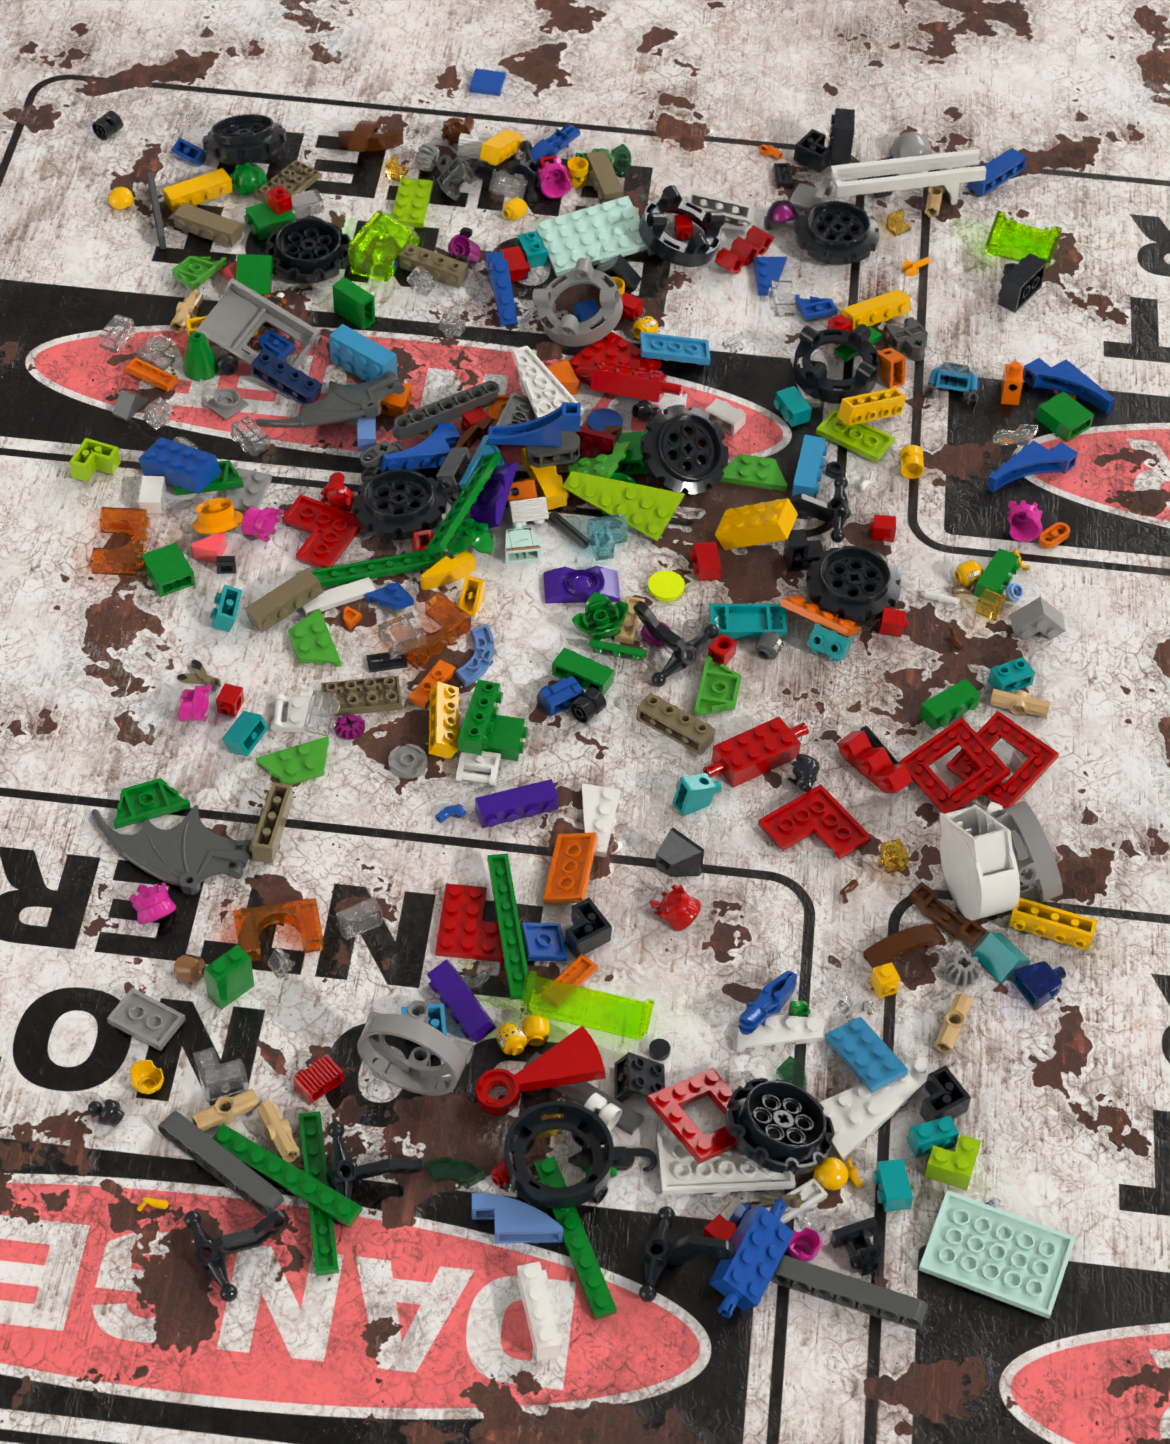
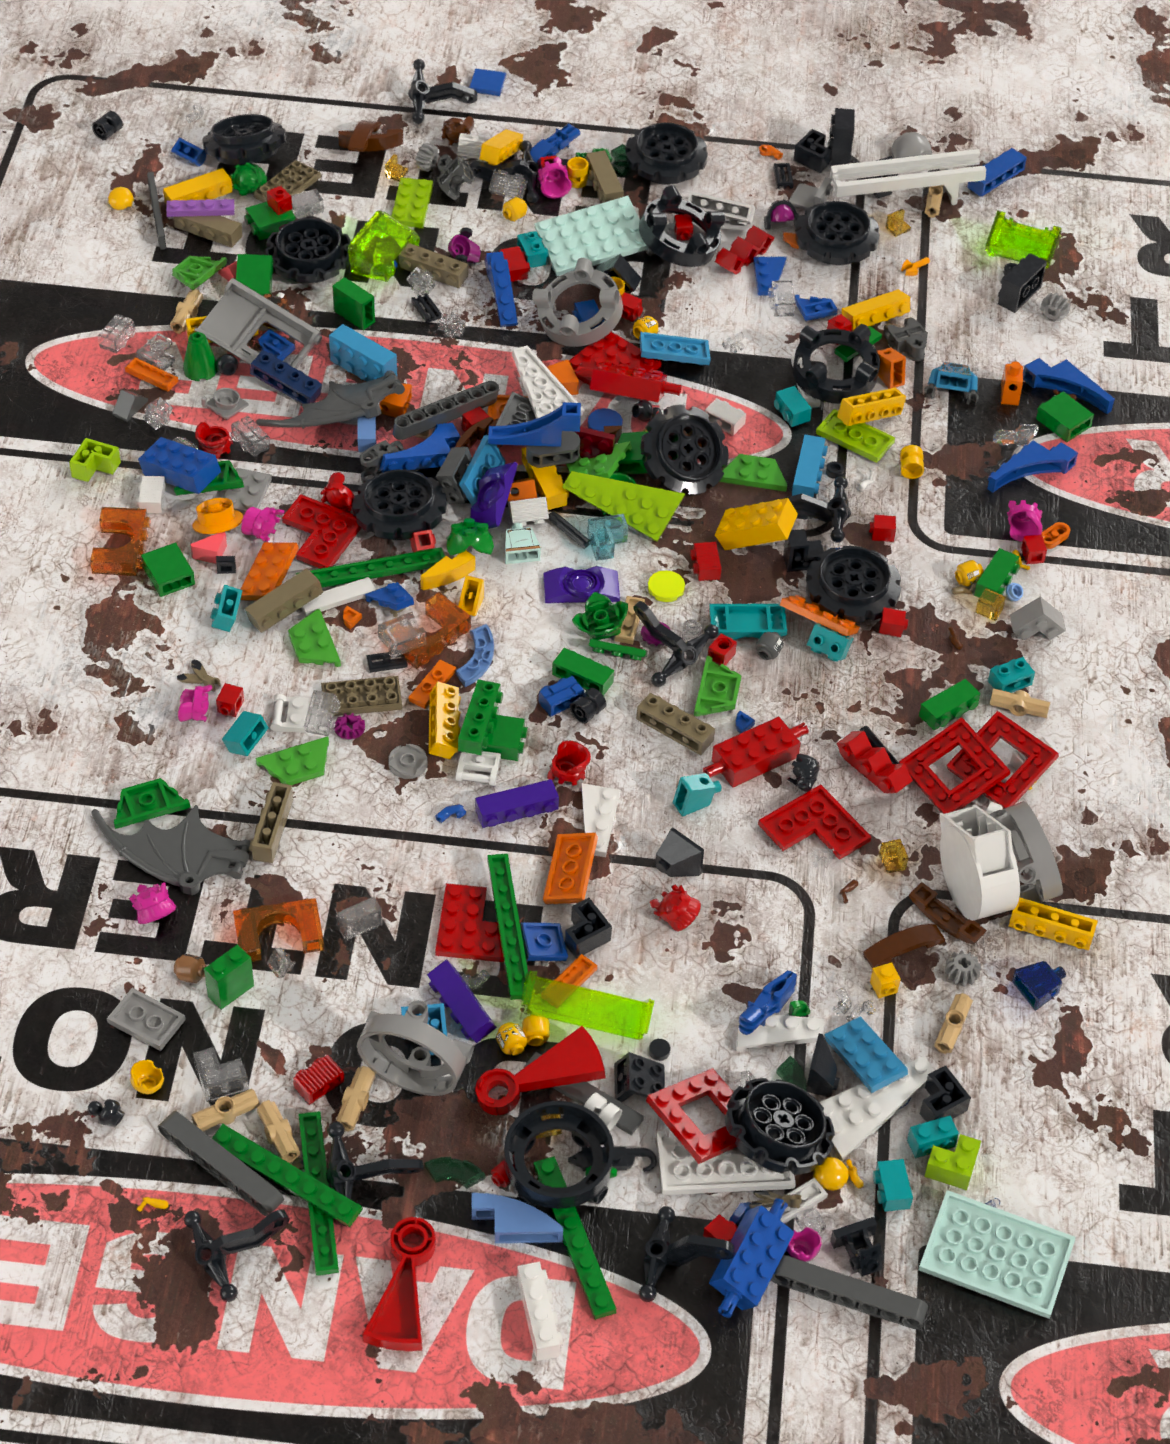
(207, 207): none -> medium lavender plate
(213, 439): none -> red hair
(268, 569): none -> orange plate
(356, 1097): none -> tan piece
(397, 1315): none -> red piece
(422, 93): none -> black piece
(429, 307): none -> black tile
(463, 503): green plate -> none
(569, 762): none -> red hair
(666, 153): none -> black piece
(743, 722): none -> blue tile
(790, 239): none -> orange tile
(823, 1070): none -> black slope
(940, 597): white piece -> none
(1000, 956): teal slope -> none
(1033, 549): none -> red brick
(1055, 307): none -> light grey gear

